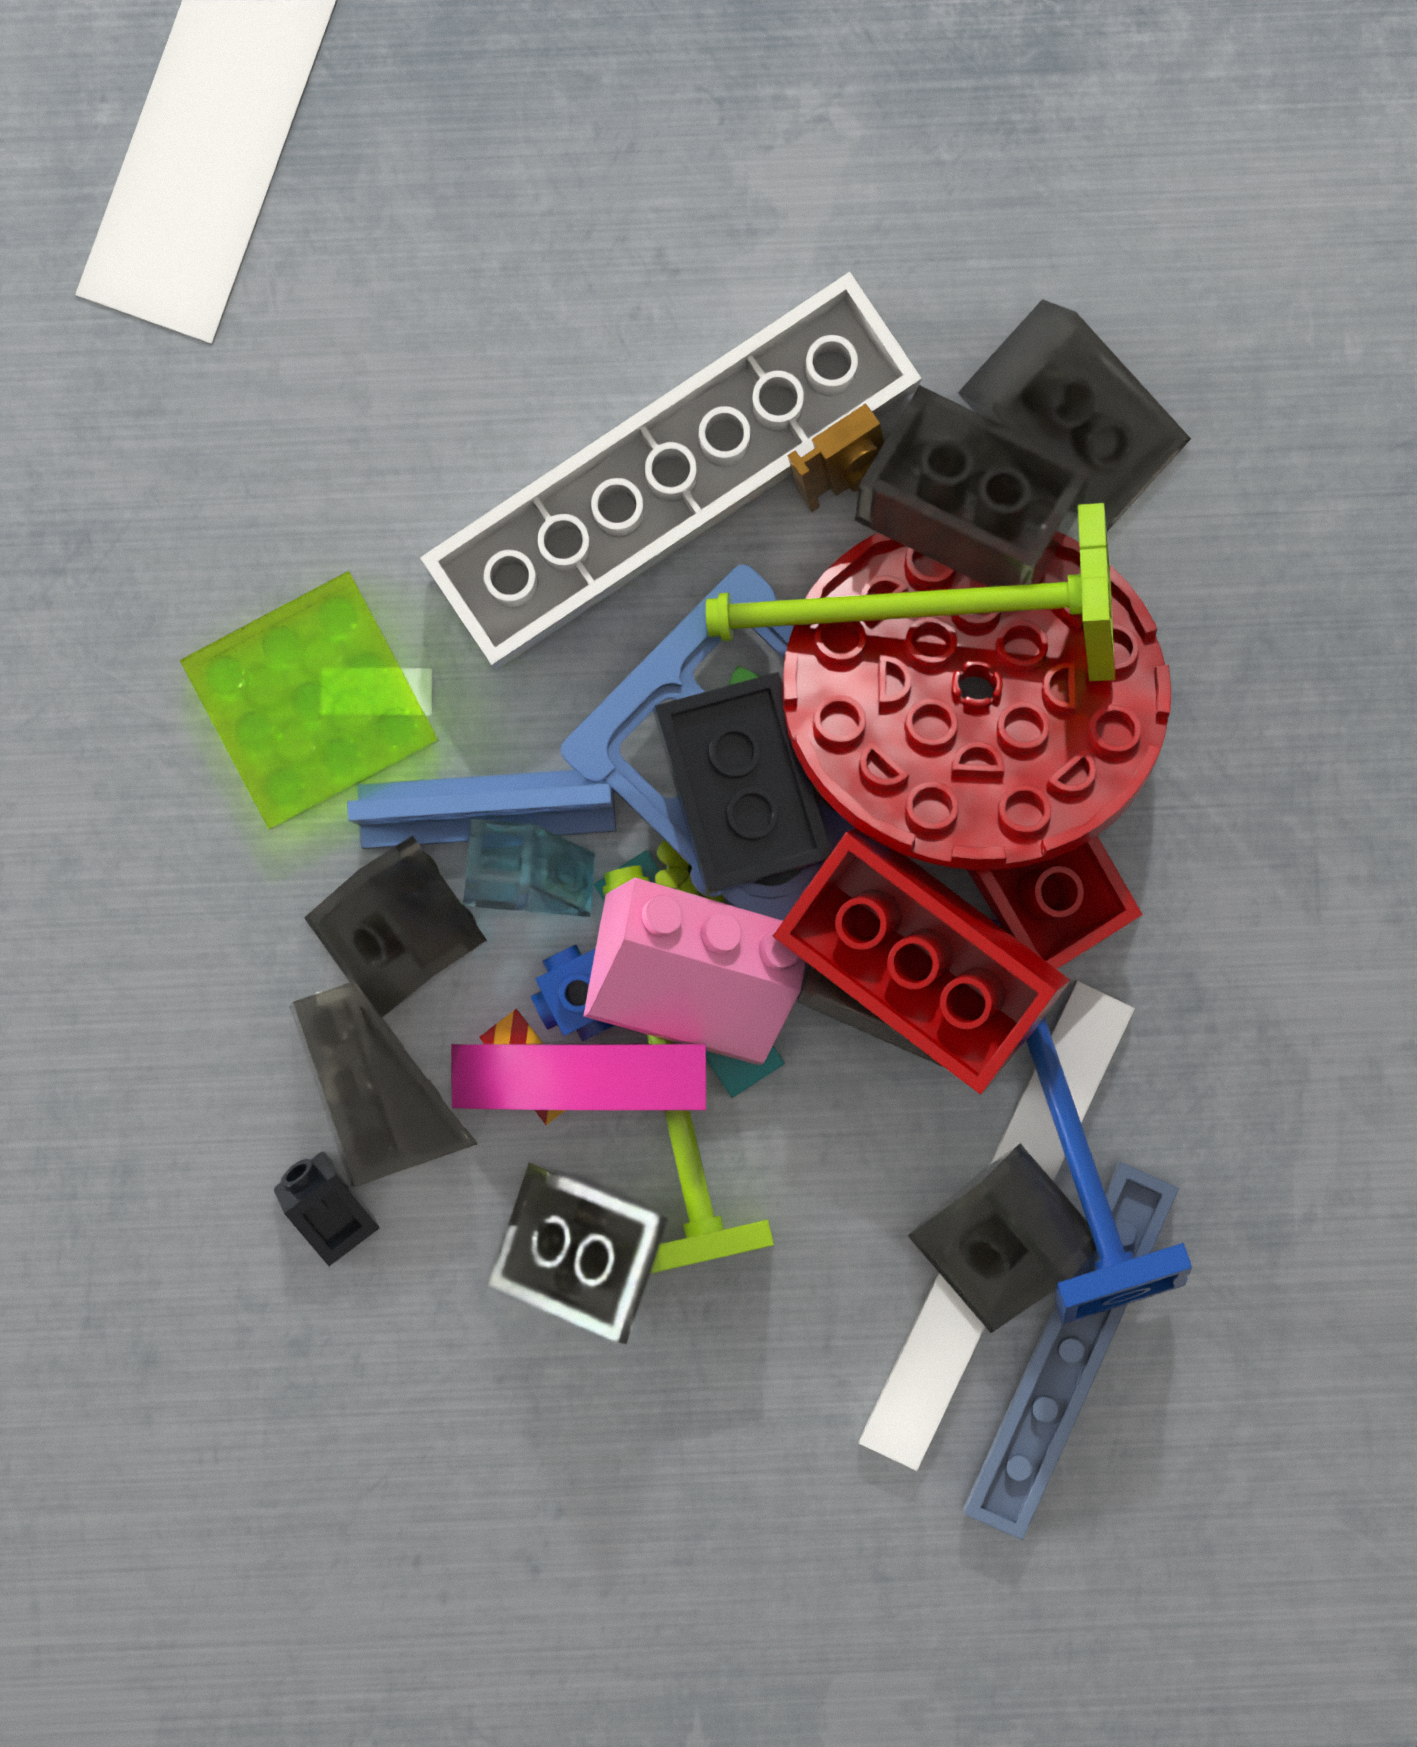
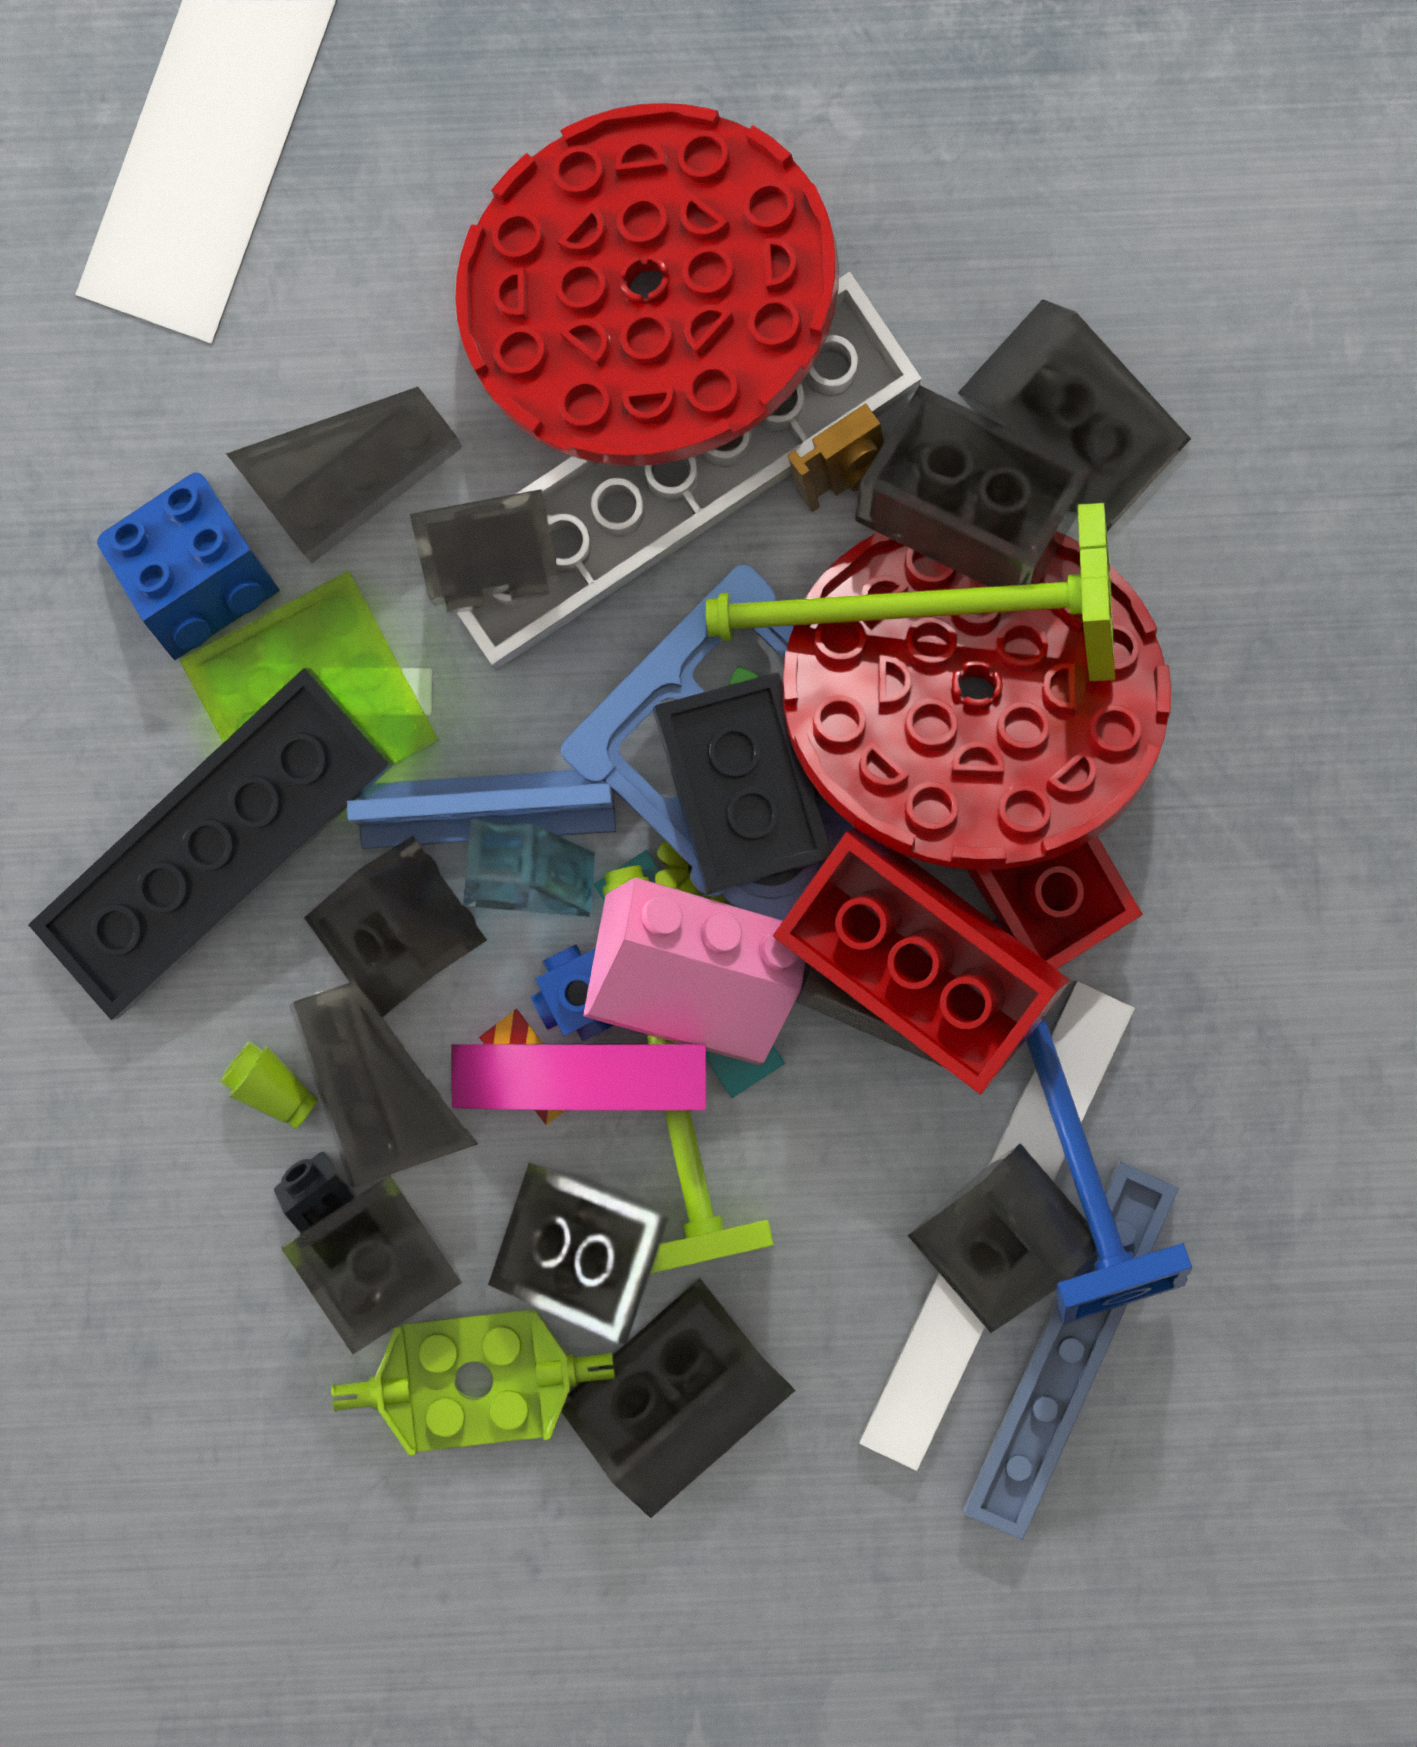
(185, 565): none -> blue bracket
(211, 843): none -> black plate
(268, 1085): none -> lime cone
(346, 467): none -> clear smoke wedge
(372, 1264): none -> clear smoke slope
(429, 1411): none -> lime plate
(486, 550): none -> clear smoke slope
(677, 1399): none -> clear smoke slope
(710, 348): none -> red plate

